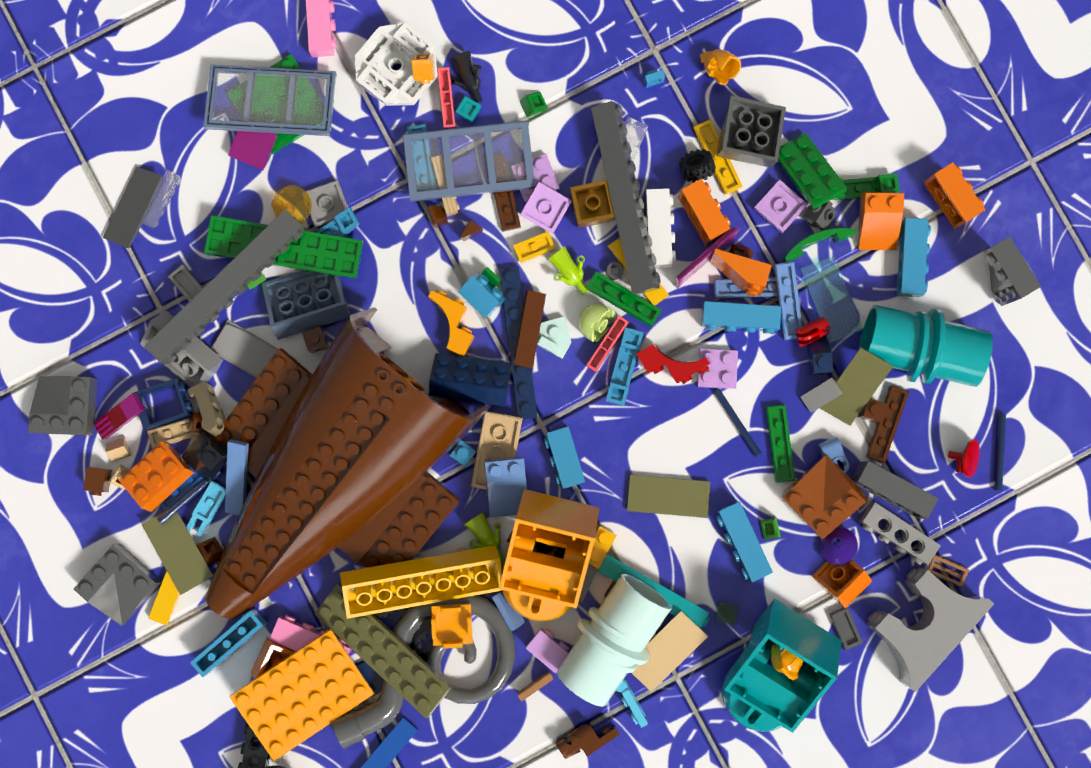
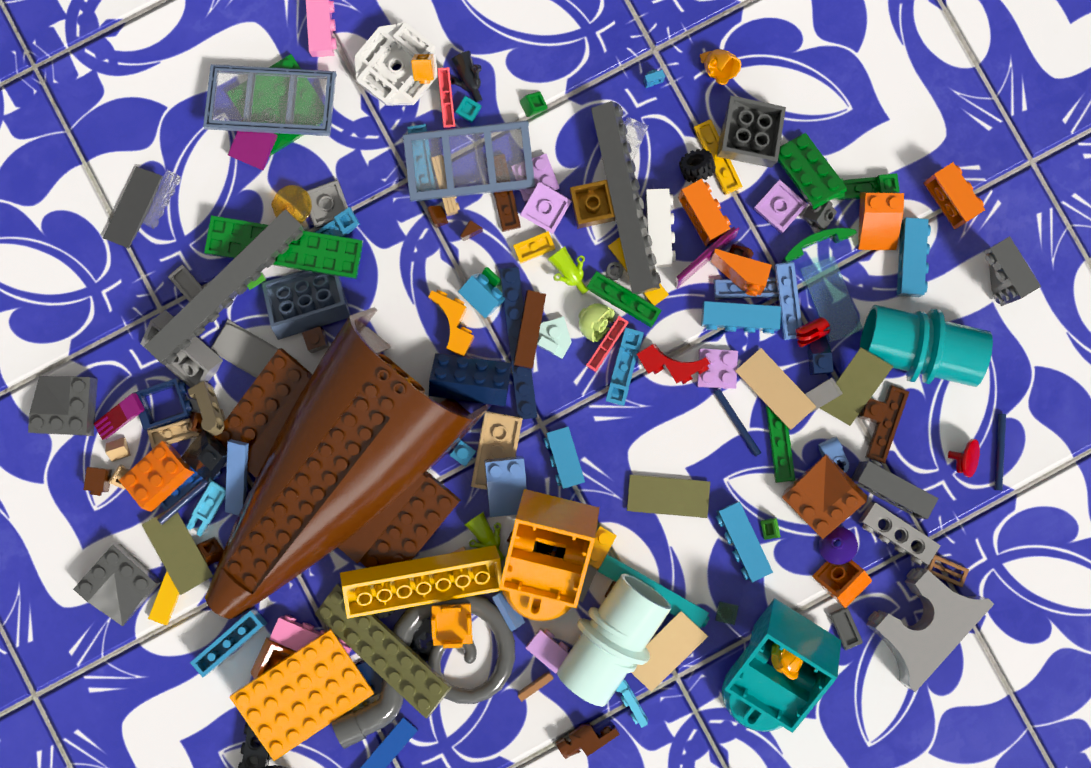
(775, 389): none -> tan piece

